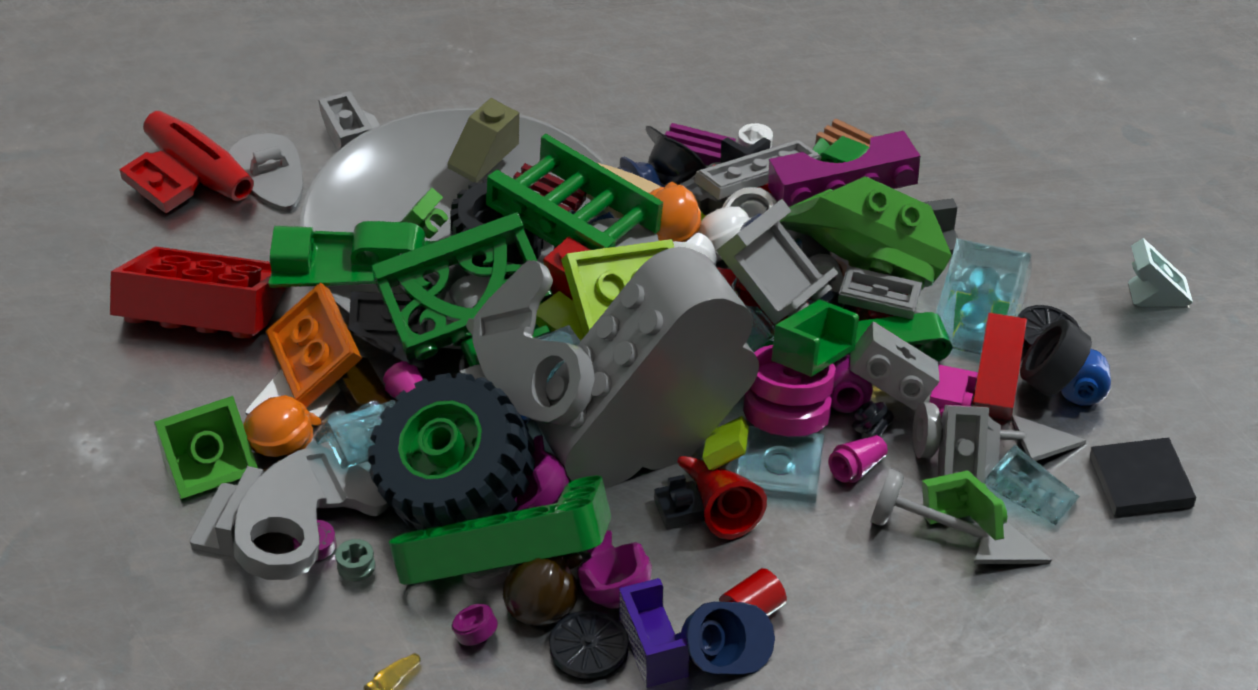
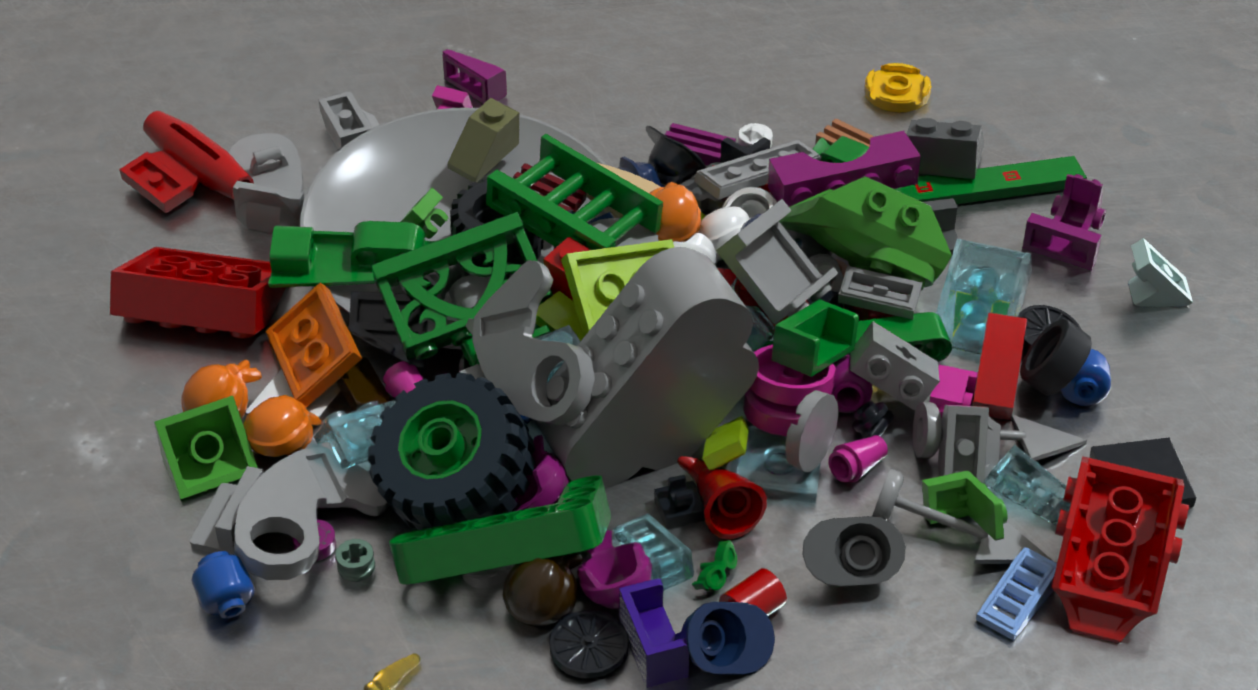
(219, 382): none -> orange hat
(222, 584): none -> blue head
(265, 206): none -> light grey slope
(450, 98): none -> dark pink tile
(474, 624): magenta tile -> none
(475, 76): none -> magenta slope
(668, 555): none -> clear light blue slope
(713, 573): none -> green piece
(814, 432): none -> light grey tile
(854, 551): none -> dark grey piece
(897, 88): none -> yellow tile
(947, 147): none -> dark grey slope
(997, 181): none -> green tile
(1030, 570): none -> light blue slope
(1070, 233): none -> magenta tile
(1116, 546): none -> red slope

